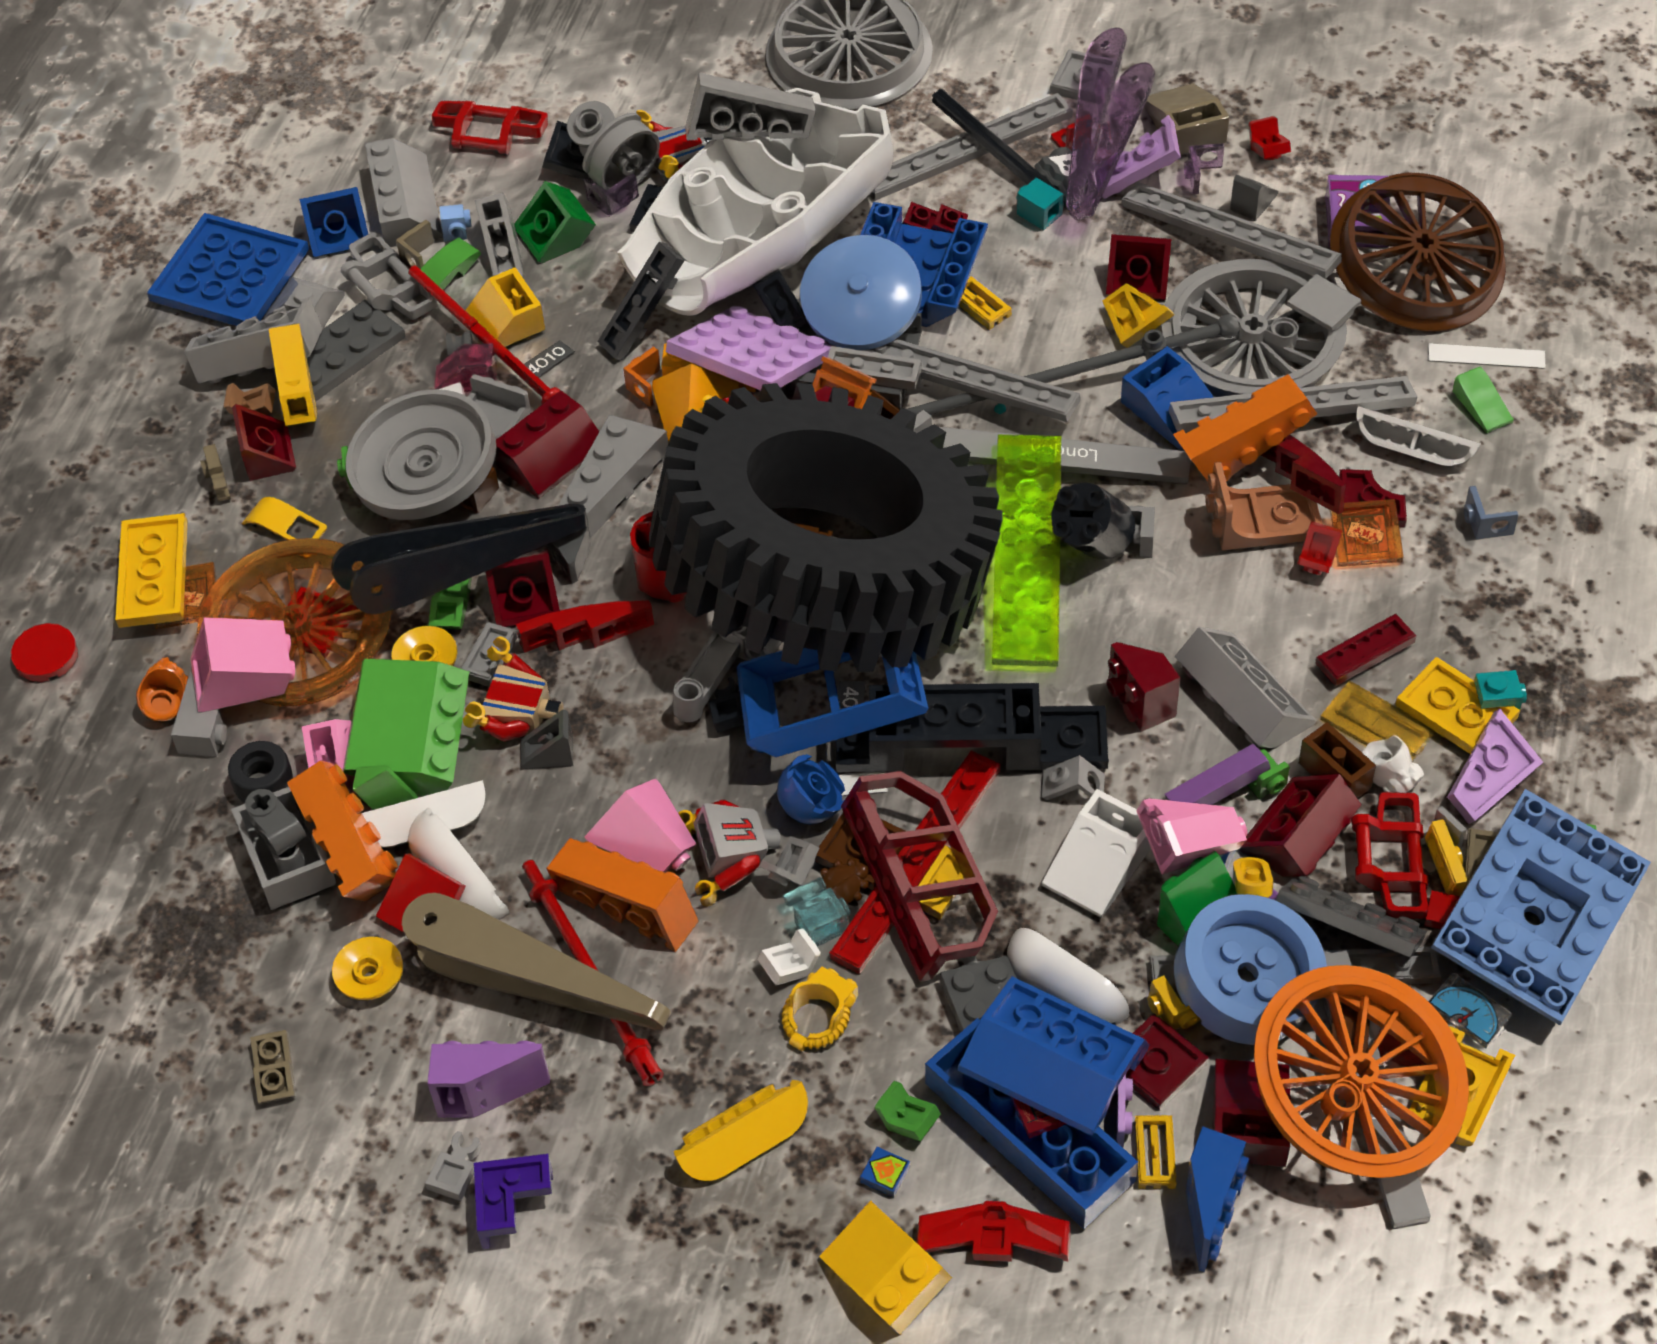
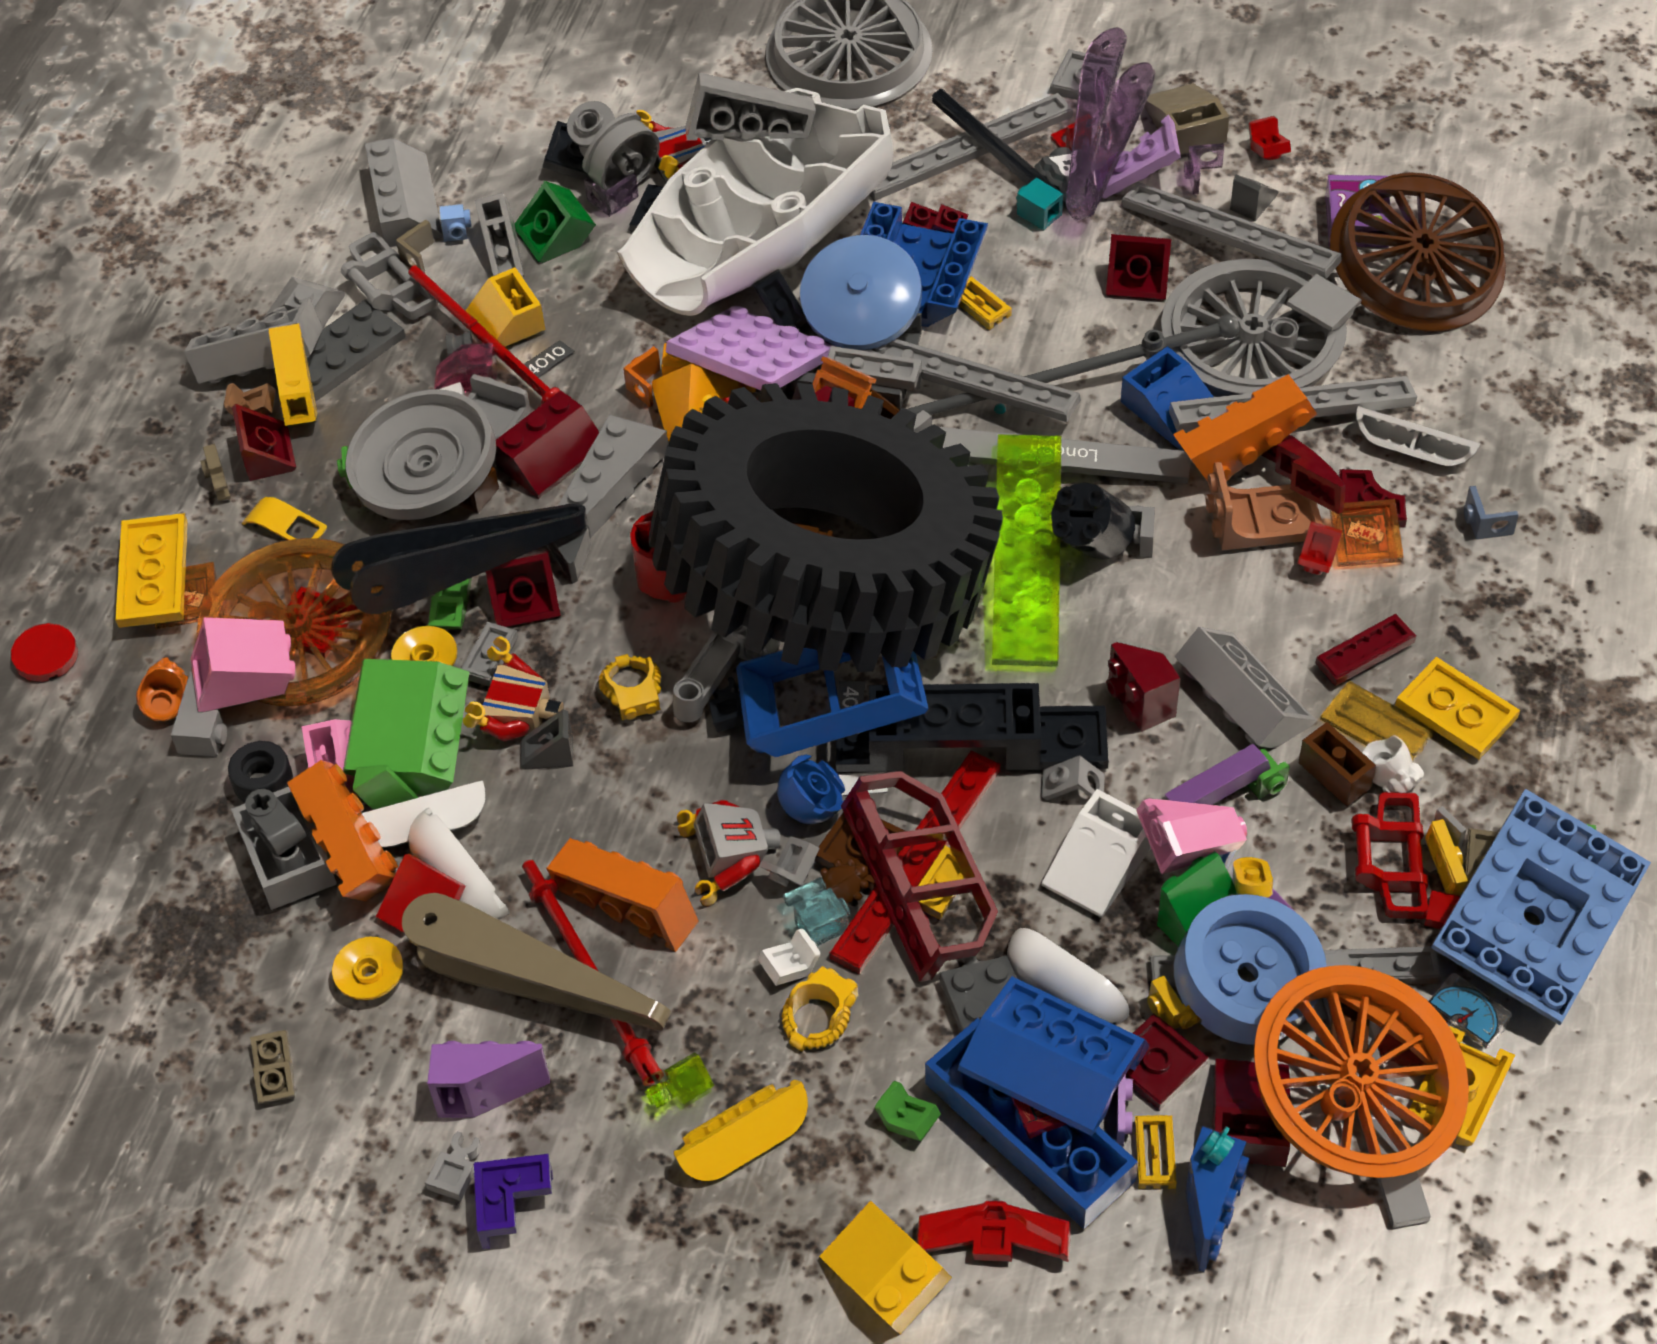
(228, 270): blue plate -> none
(333, 220): blue slope -> none
(451, 259): bright green slope -> none
(510, 126): red bar -> none
(595, 622): red slope -> none
(632, 700): none -> yellow piece
(641, 301): black hinge -> none
(645, 829): bright pink slope -> none
(685, 1081): none -> clear neon green plate
(885, 1171): tile -> none
(1134, 314): yellow wing -> none
(1217, 1146): none -> teal plate
(1302, 824): dark red slope -> none
(1341, 912): dark grey plate -> none
(1481, 399): bright green slope -> none
(1487, 355): white sticker -> none
(1493, 768): lavender wing -> none
(1500, 689): teal bracket -> none

